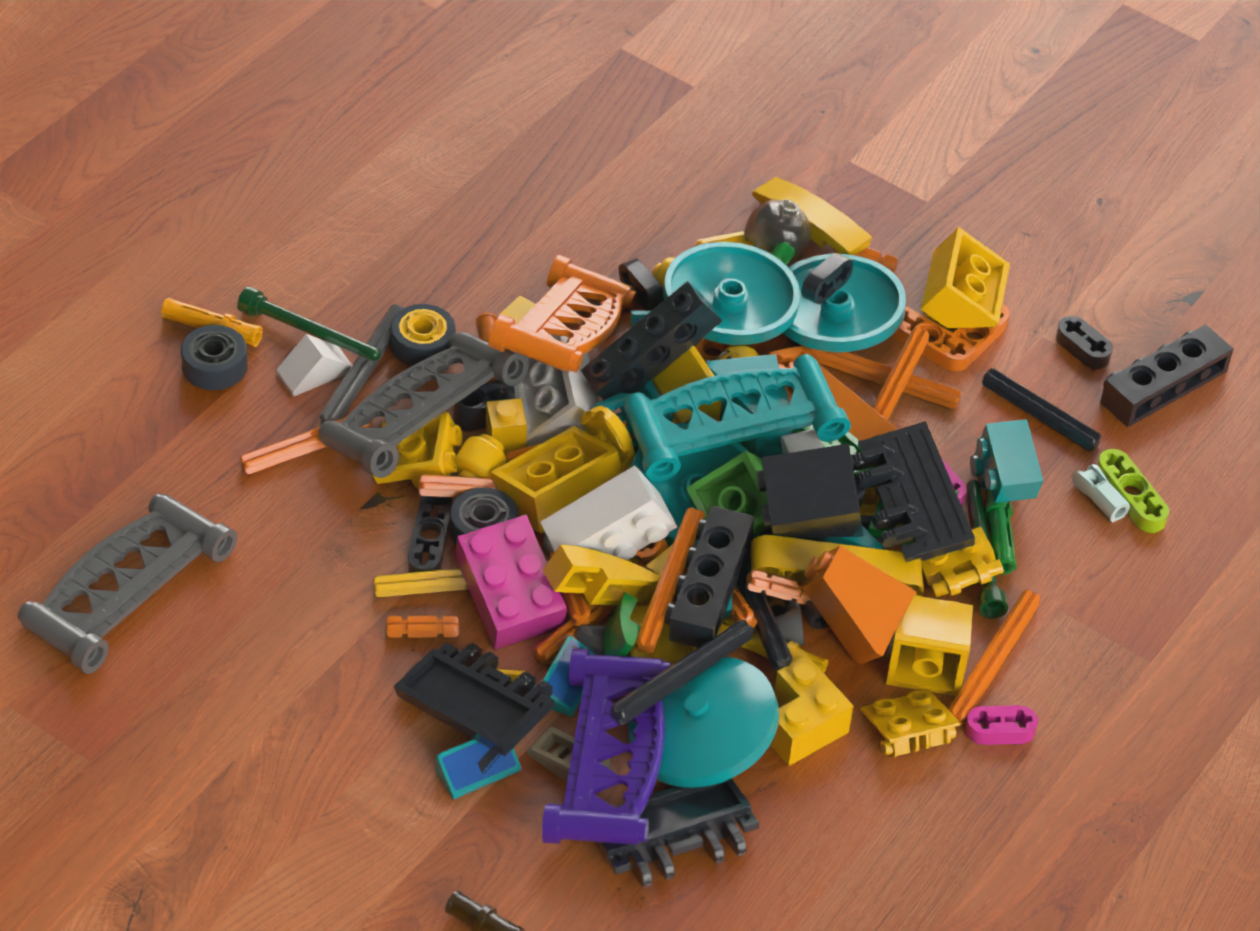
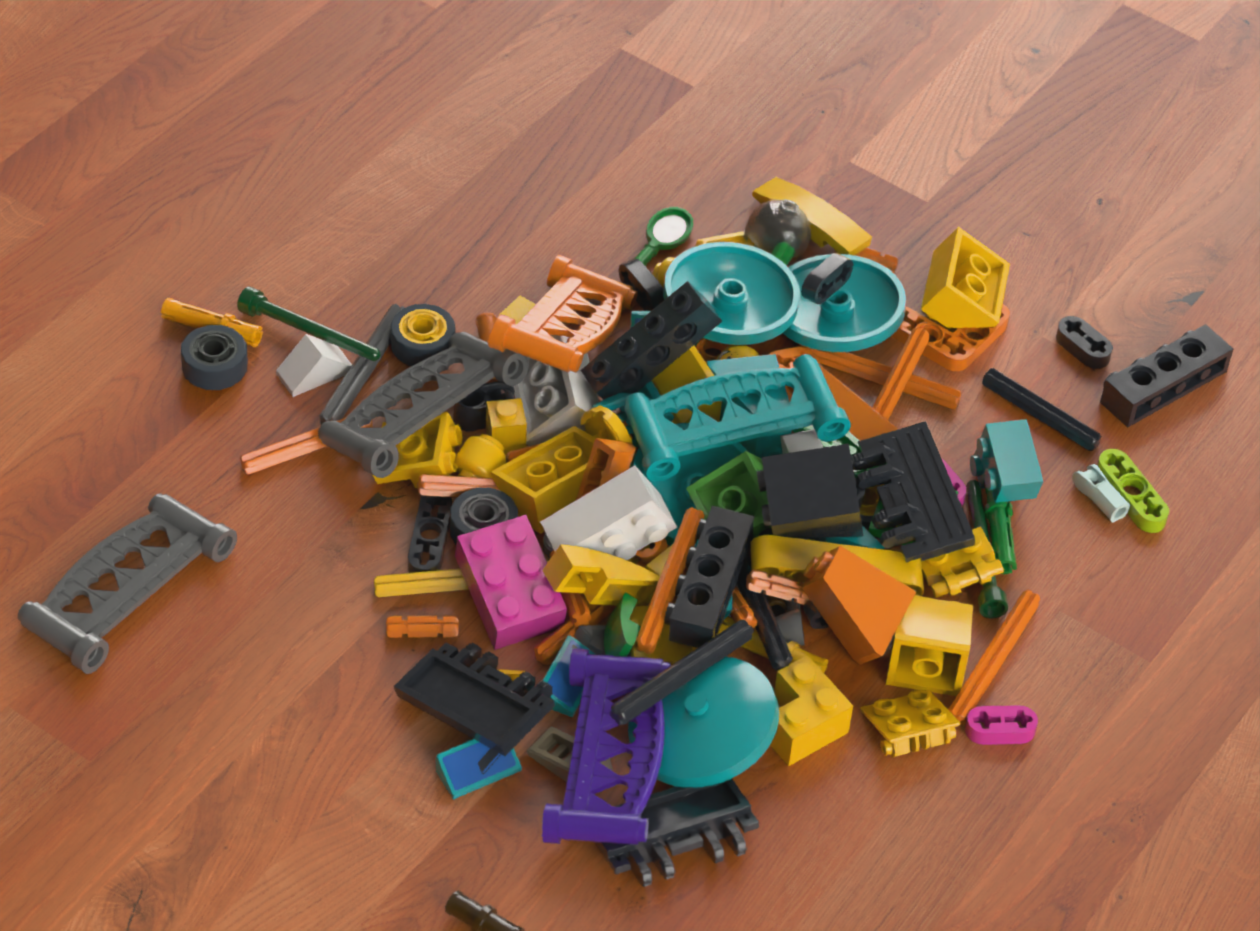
(605, 462): none -> orange brick
(666, 231): none -> green piece

